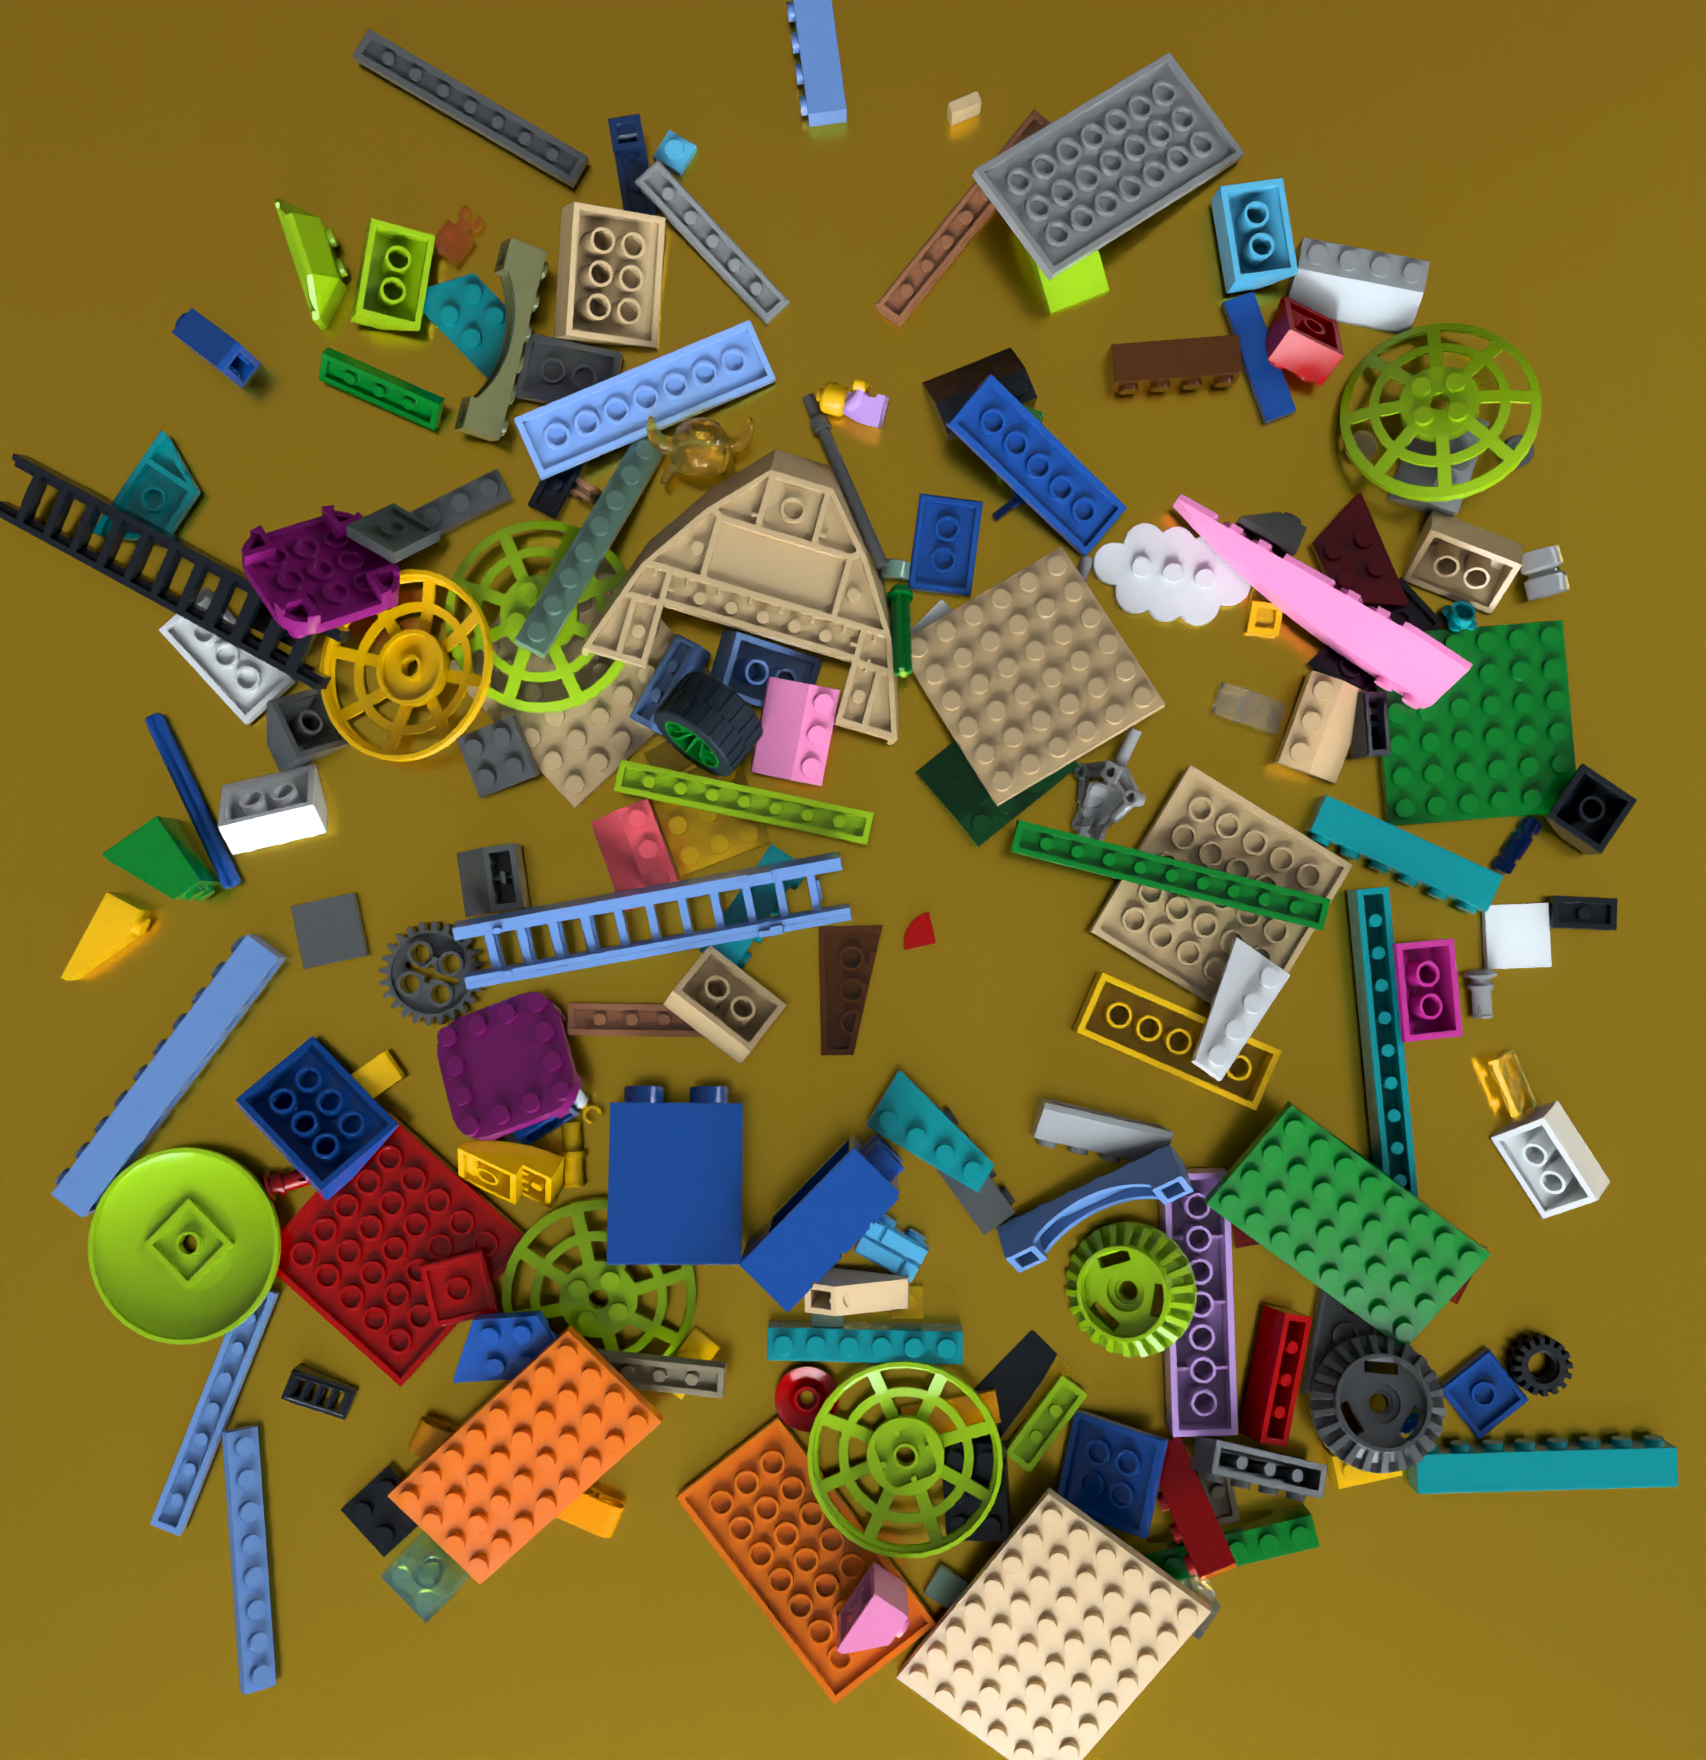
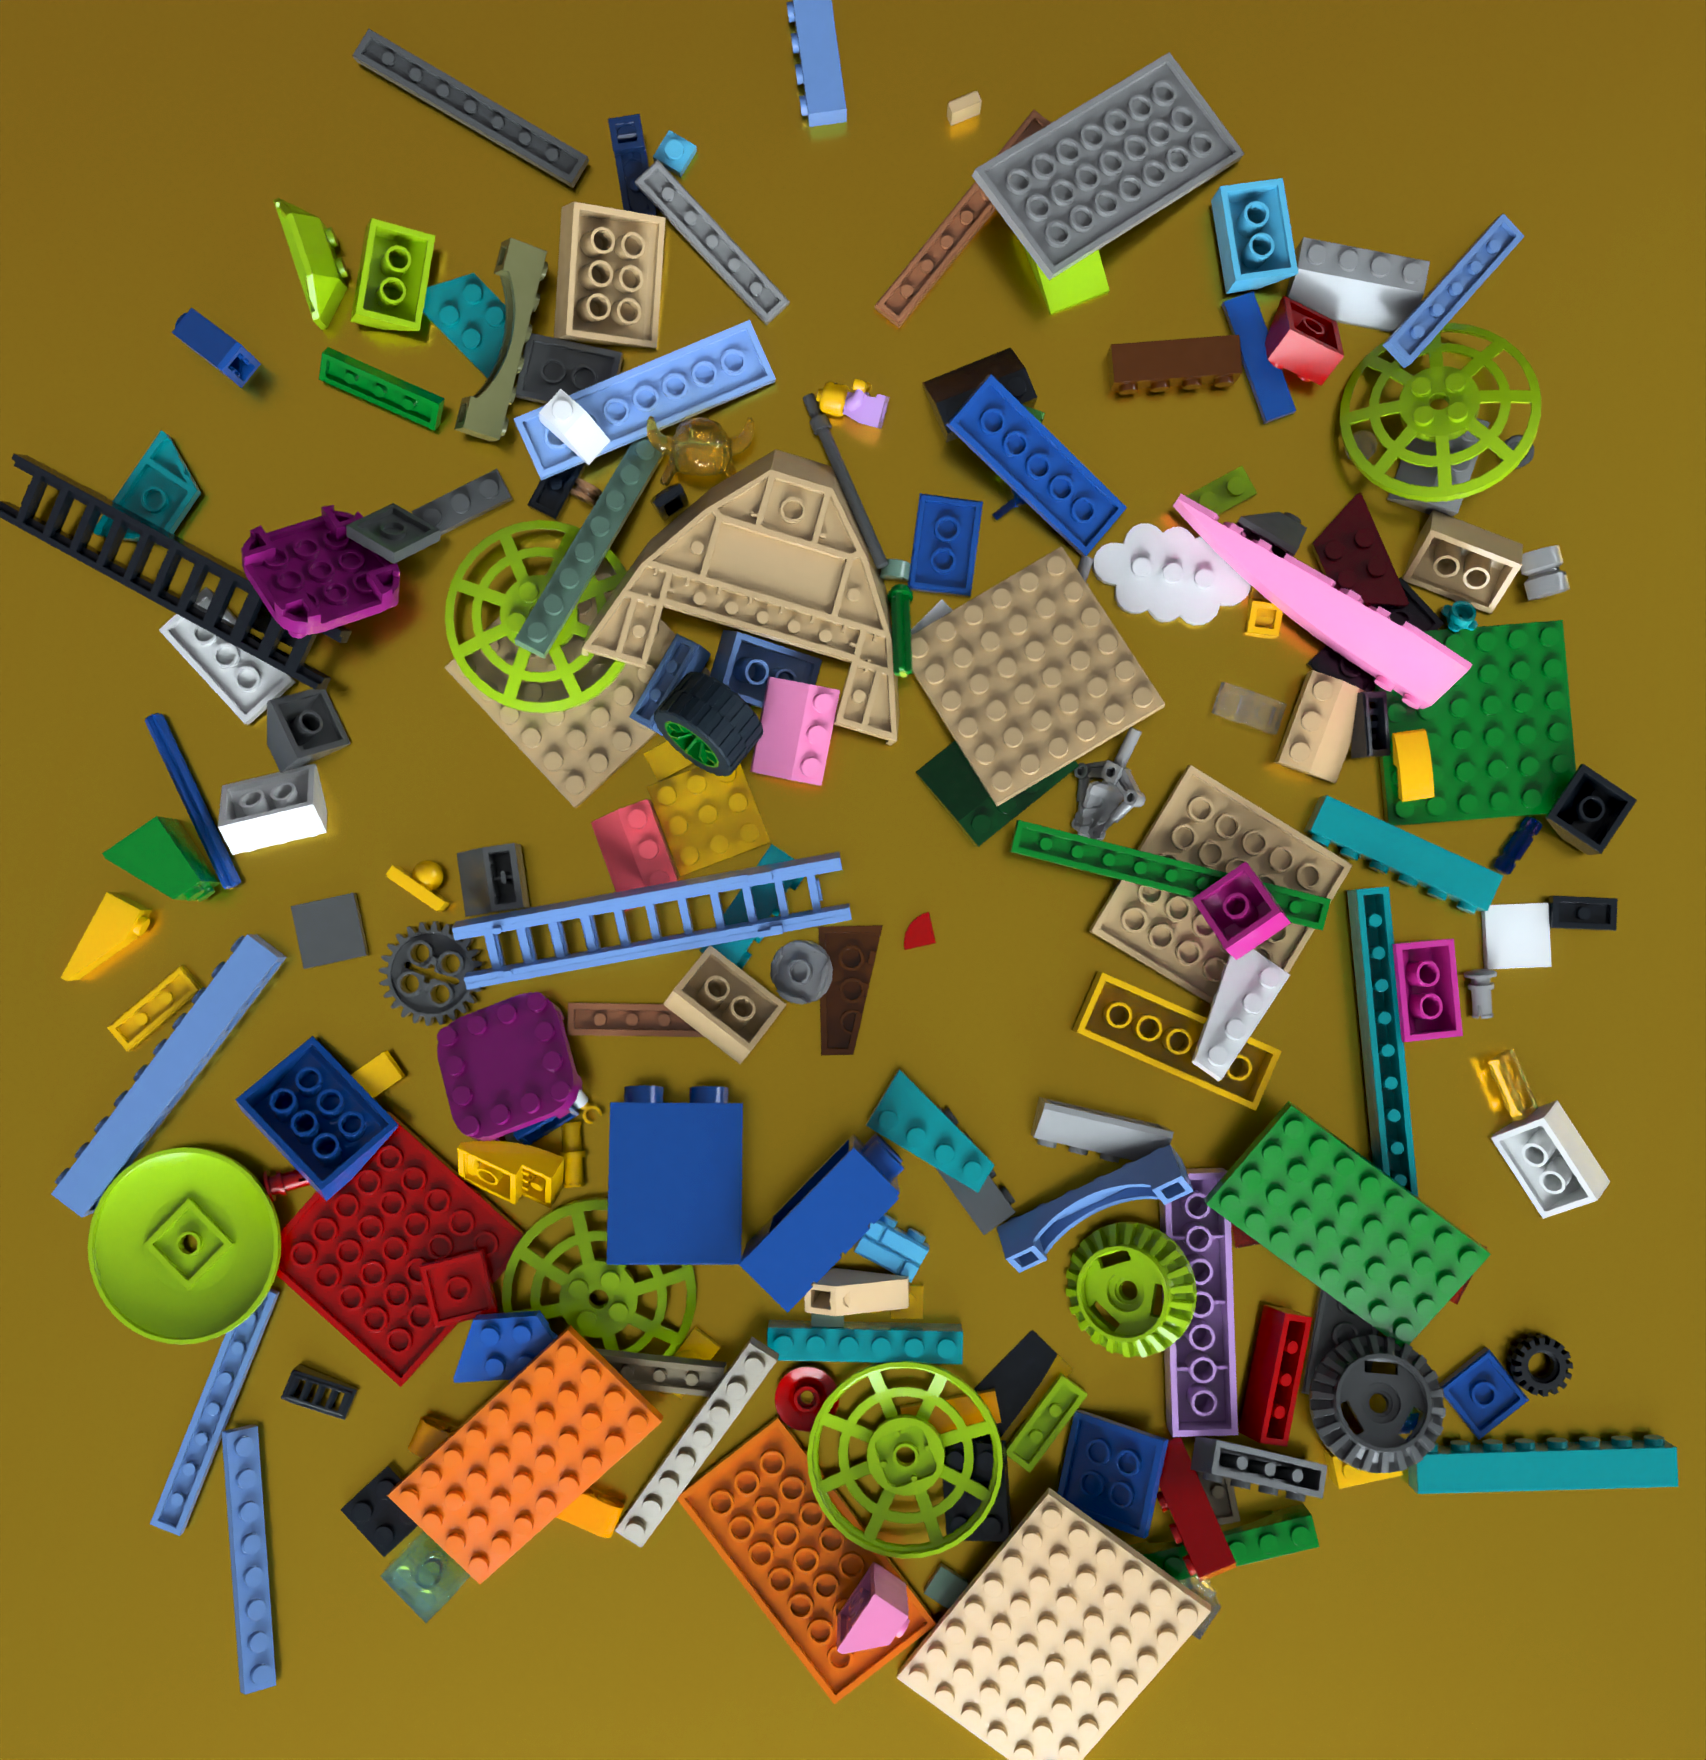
(155, 1008): none -> yellow tile
(393, 674): yellow dish -> none
(422, 883): none -> yellow tile
(454, 240): clear orange plate -> none
(497, 756): dark grey plate -> none
(573, 426): none -> white slope
(670, 501): none -> black slope
(697, 1441): none -> plate
(743, 802): lime plate -> none
(801, 971): none -> light grey tile
(1225, 492): none -> lime plate
(1241, 911): none -> dark pink slope
(1413, 765): none -> yellow slope
(1453, 290): none -> medium blue plate

